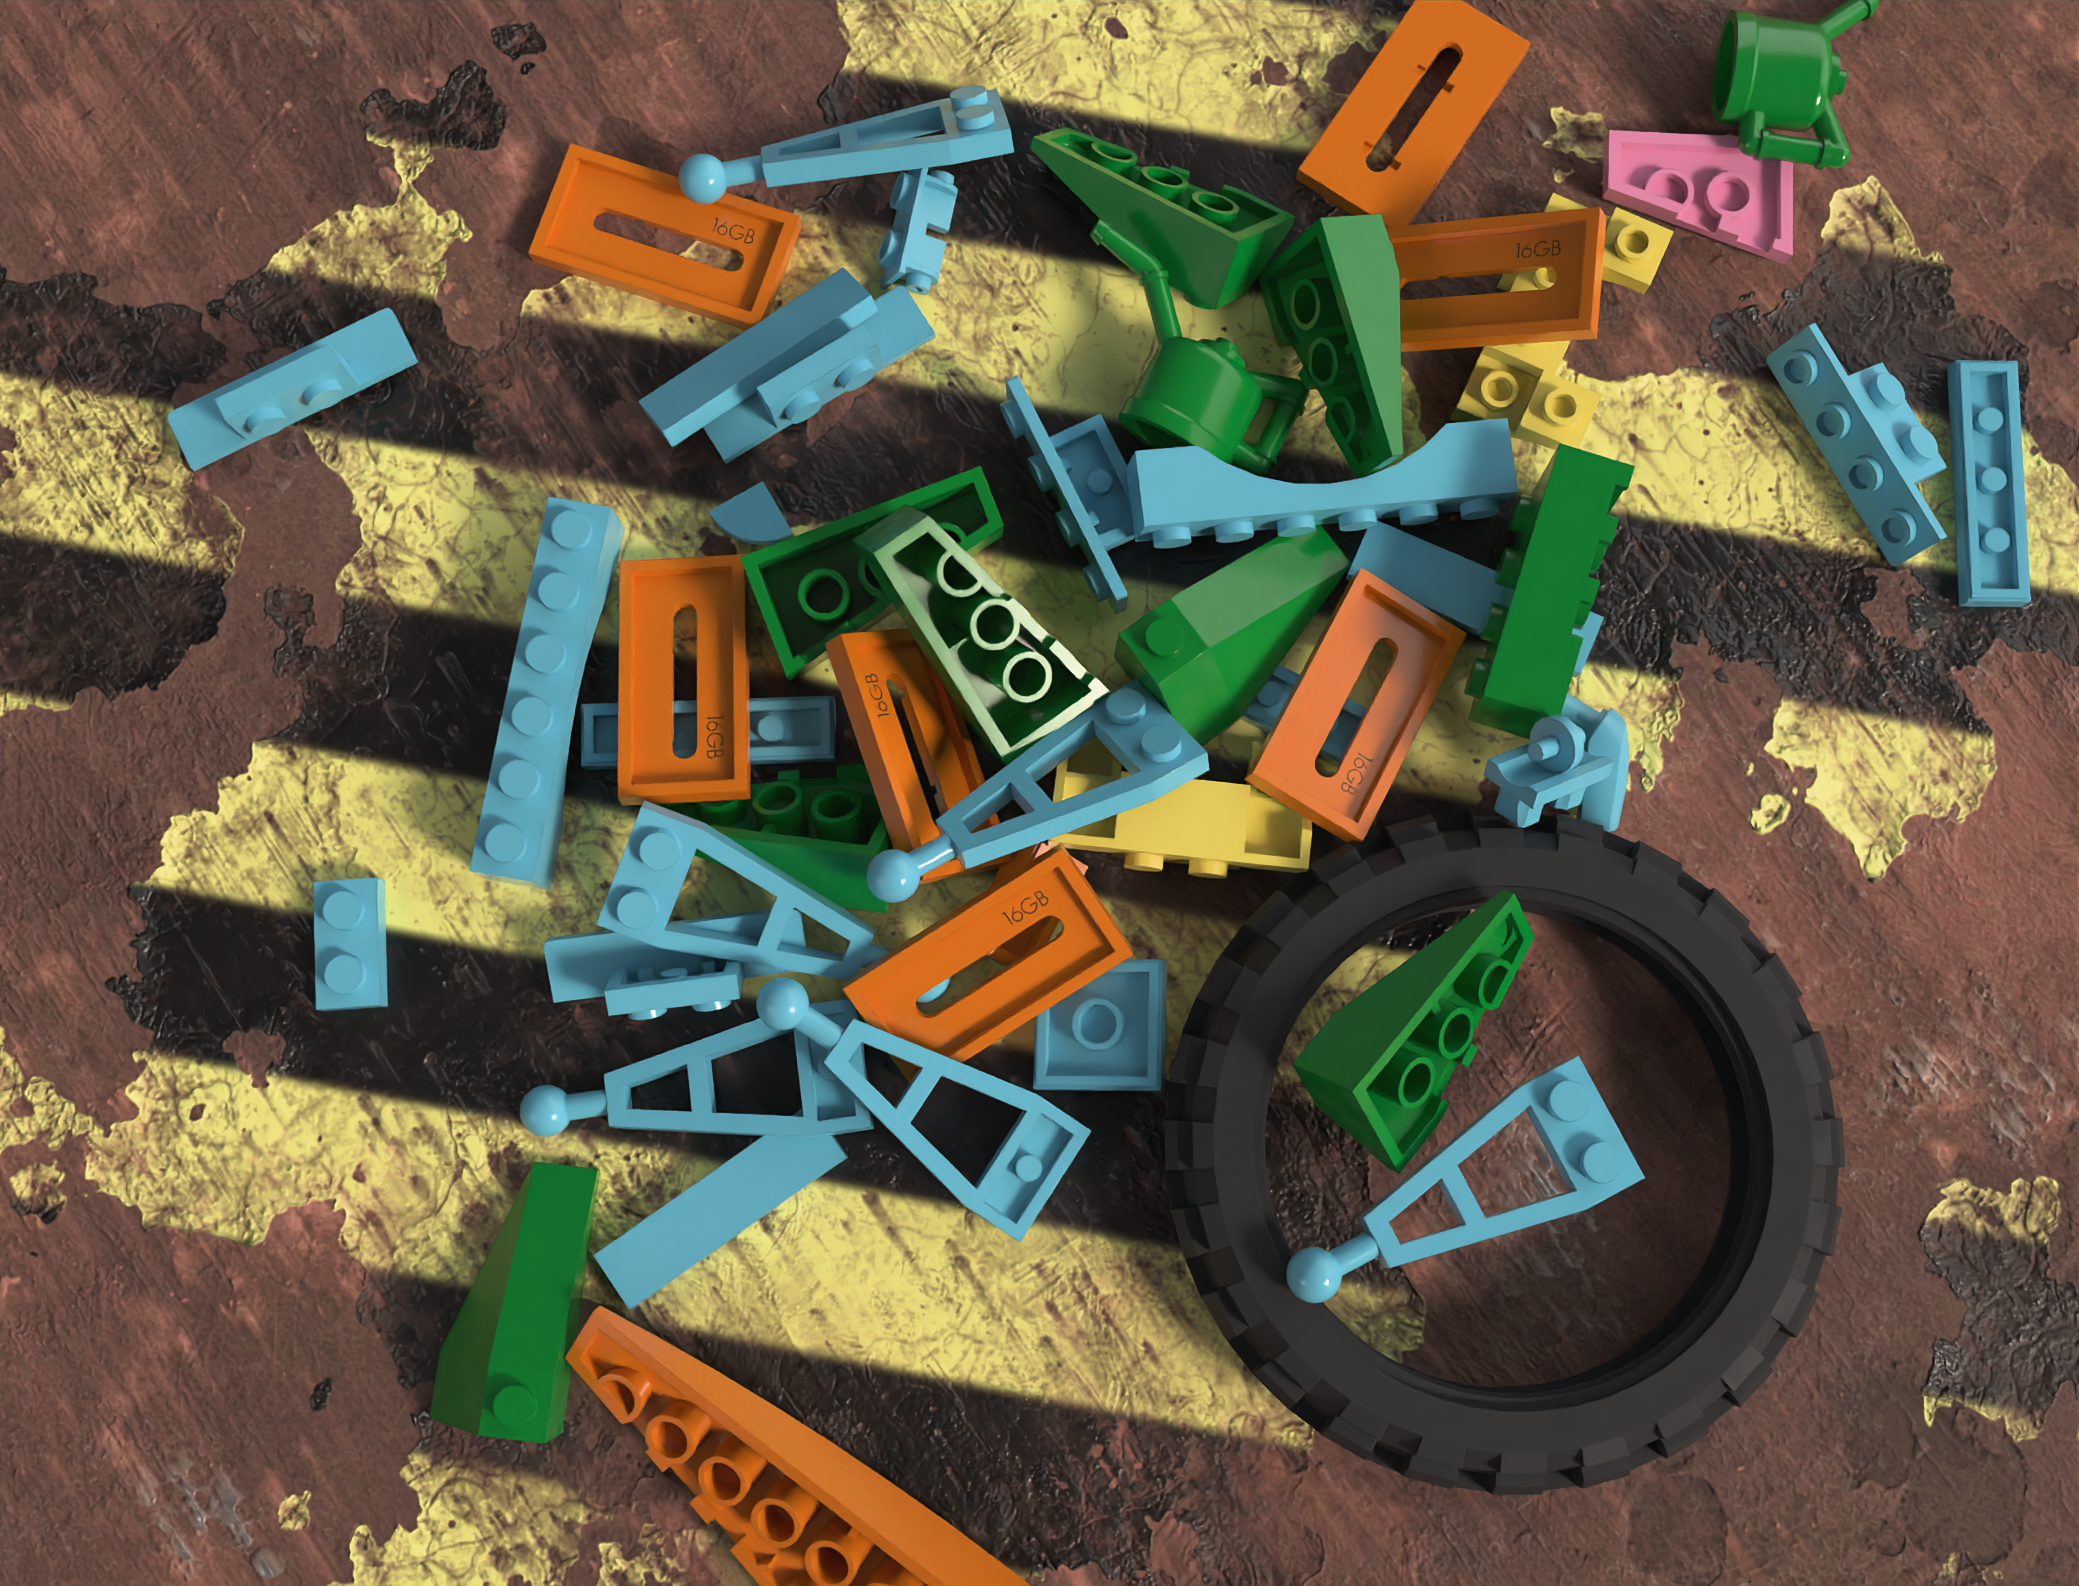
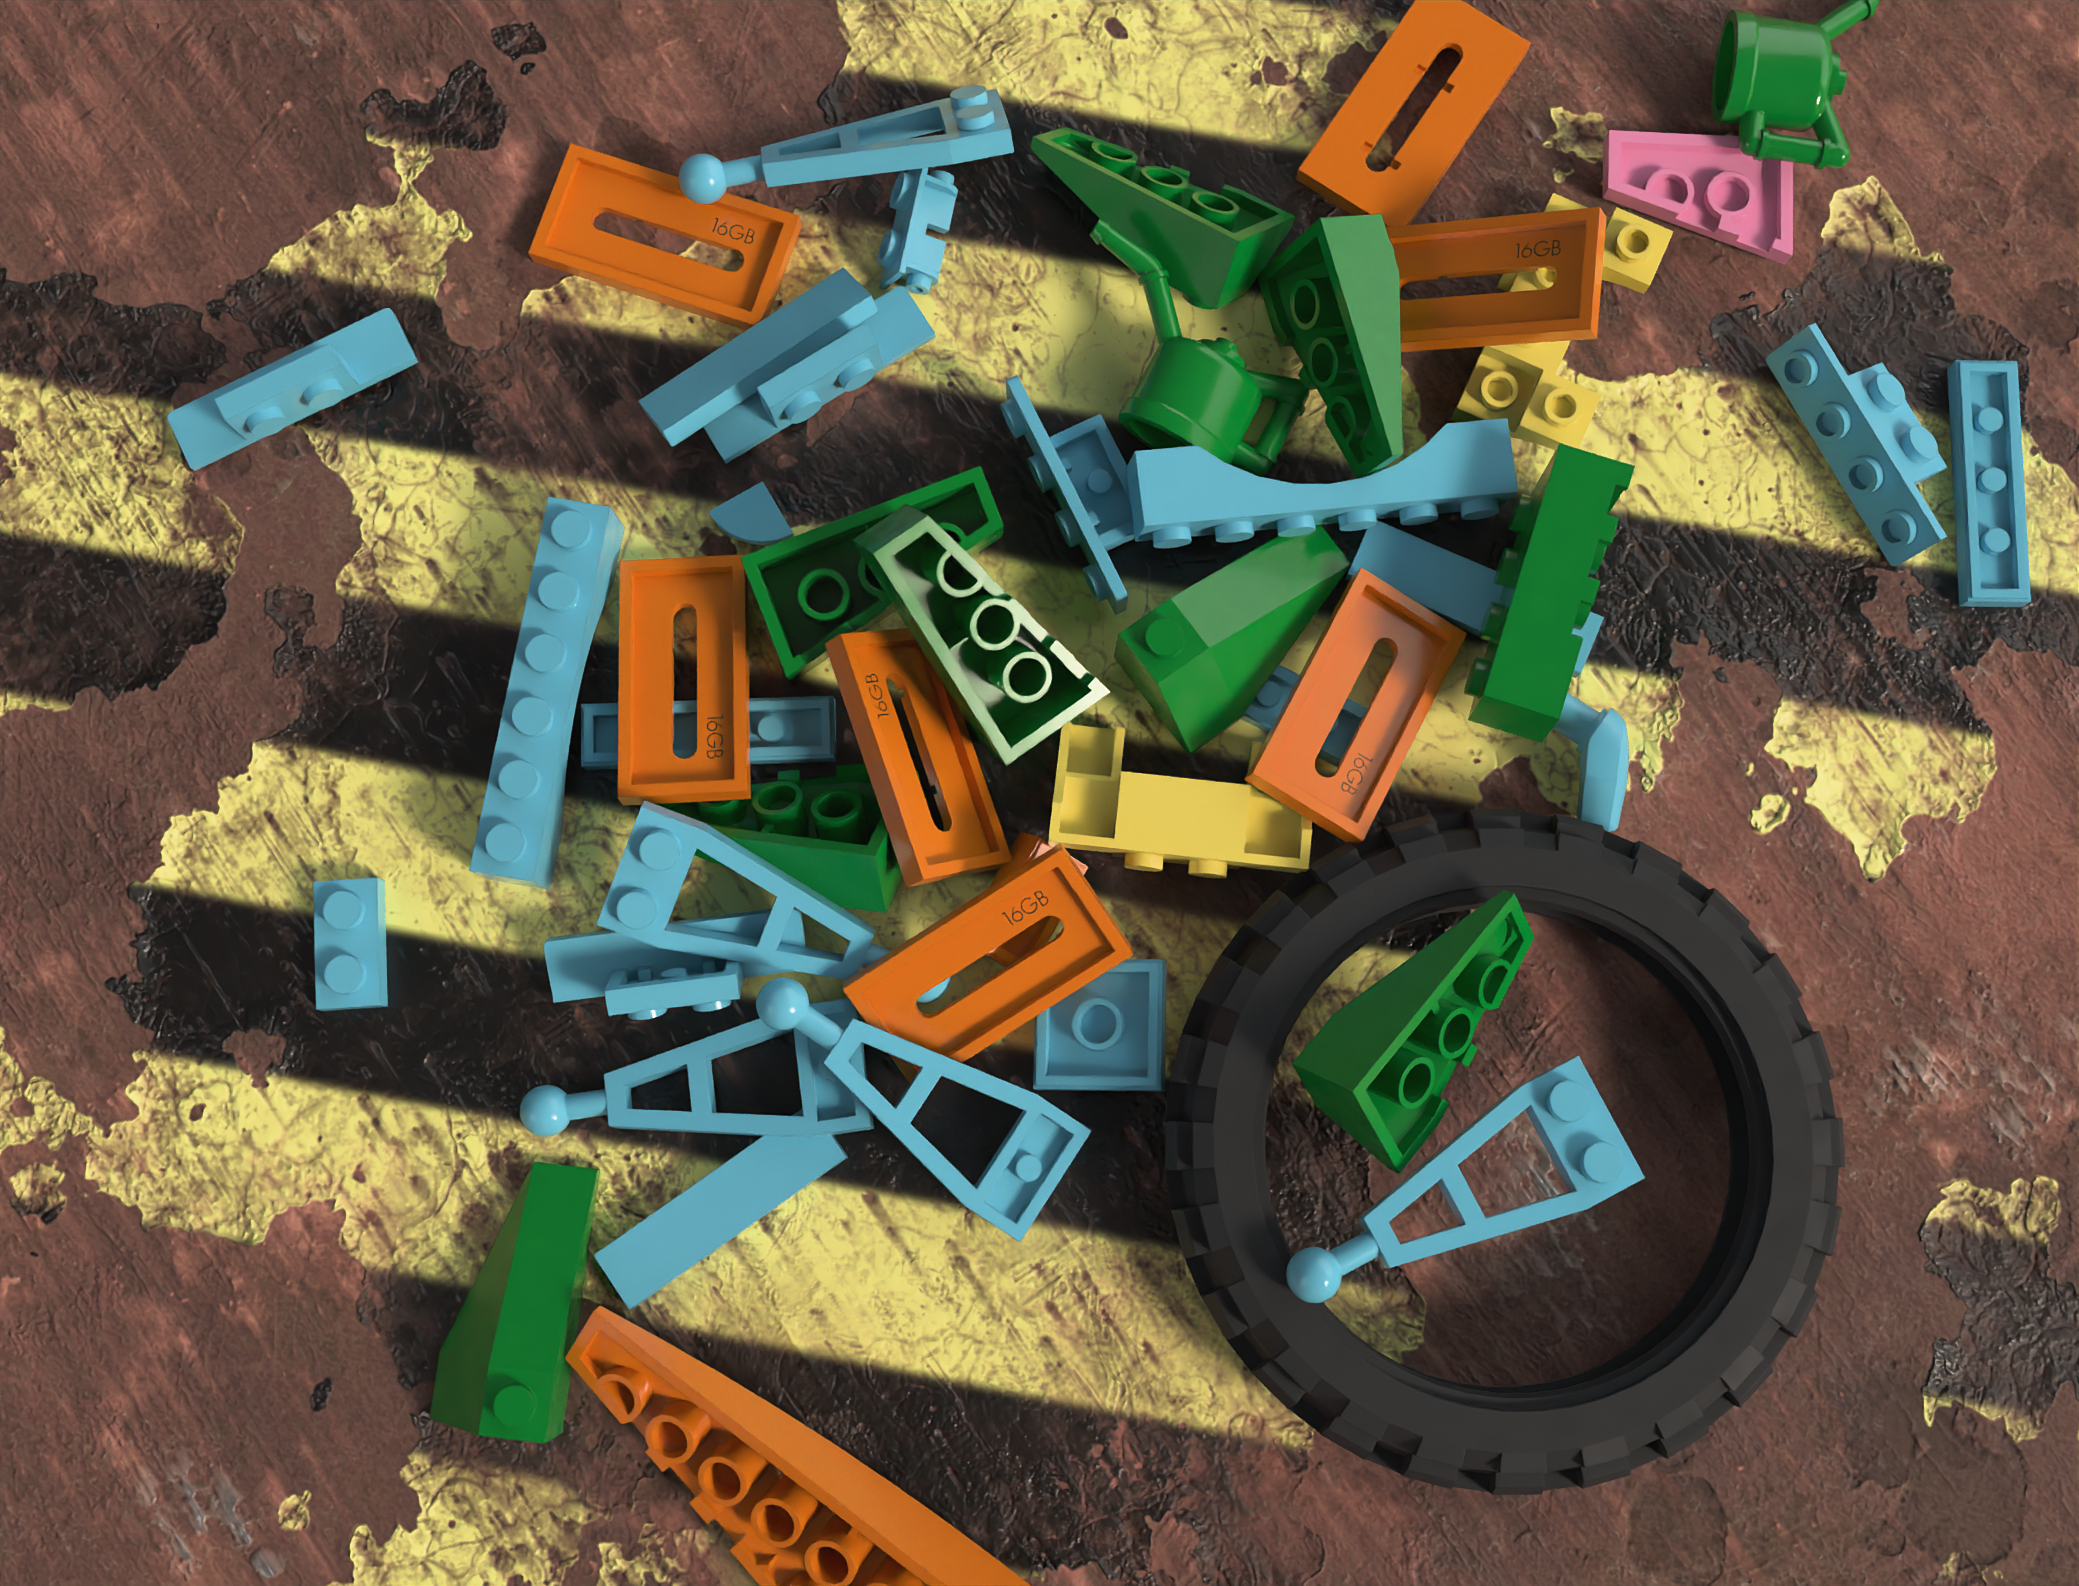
(1125, 721): medium azure plate -> none
(1545, 771): medium azure hips -> none

